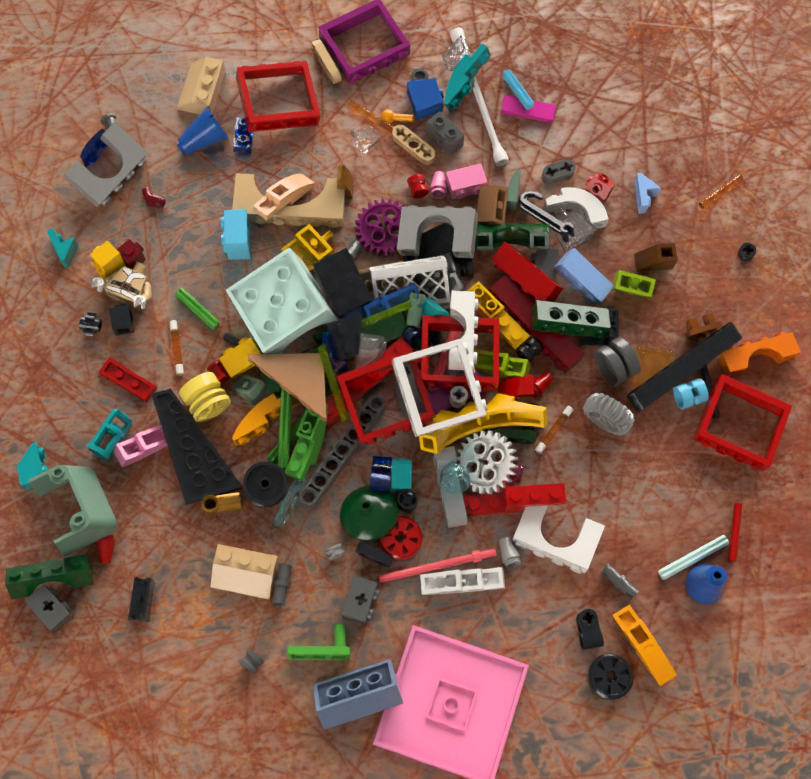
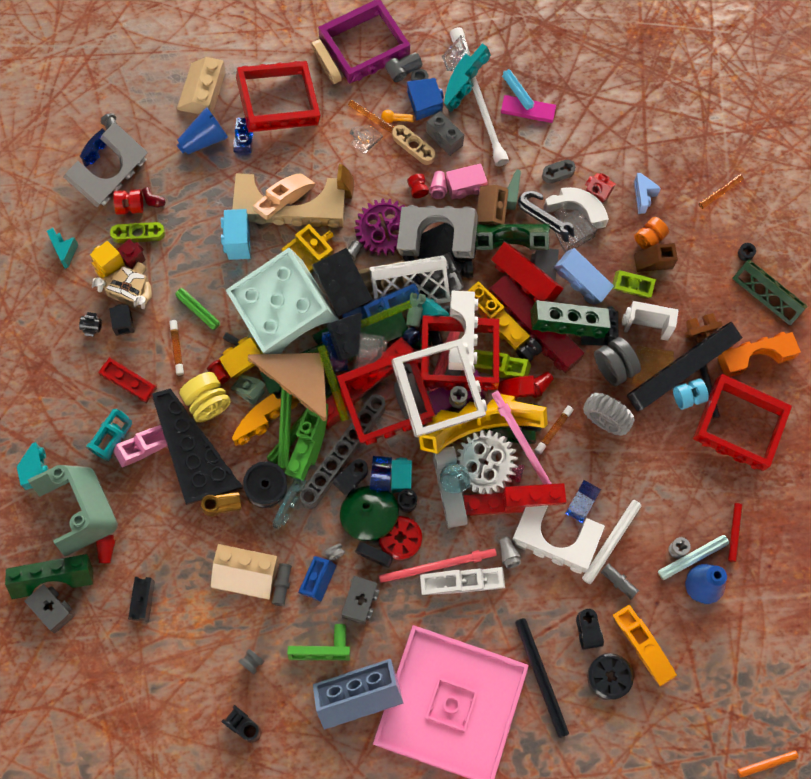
(135, 202): none -> red wheel
(142, 238): none -> lime beam
(240, 722): none -> black piece
(317, 578): none -> blue slope
(348, 479): none -> black piece
(400, 68): none -> dark grey piece
(504, 410): none -> bright pink bar
(542, 678): none -> black axle
(583, 501): none -> clear blue slope
(611, 542): none -> white axle
(651, 316): none -> white panel
(652, 232): none -> orange wheel
(684, 545): none -> light grey bush
(767, 764): none -> orange bar
(772, 285): none -> dark green fence

